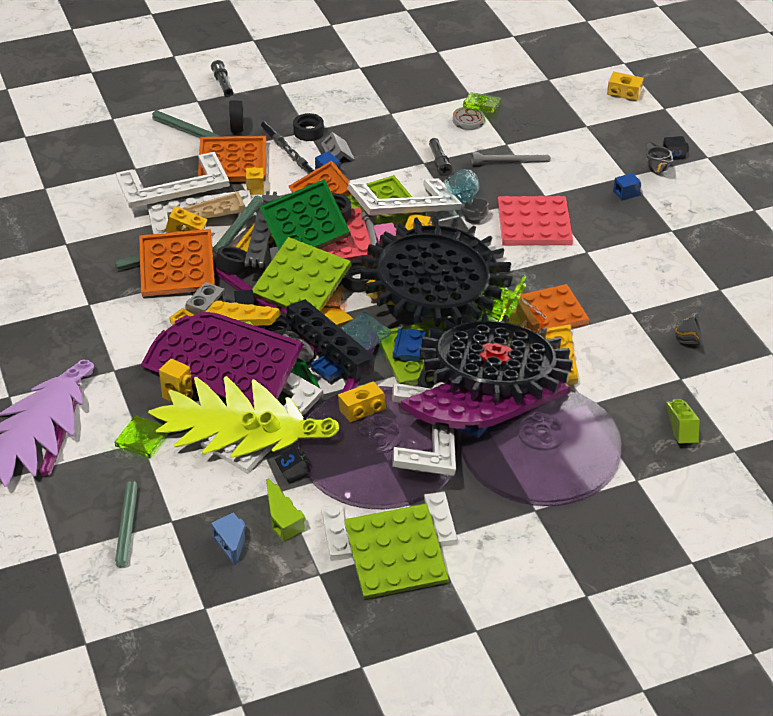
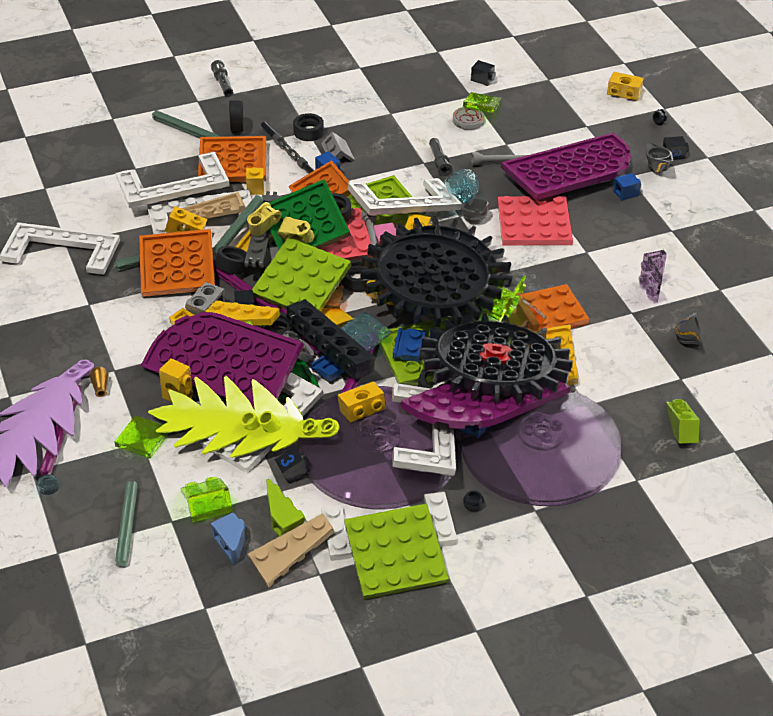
(48, 484): none -> clear light blue tile
(99, 380): none -> pearl gold cone
(103, 244): none -> white plate
(207, 498): none -> clear neon green bracket
(263, 219): none -> light yellow piece
(281, 553): none -> tan wing
(296, 230): none -> light yellow piece
(473, 500): none -> black plate
(483, 72): none -> black brick
(570, 166): none -> magenta plate
(652, 273): none -> clear purple bracket
(660, 116): none -> black plate

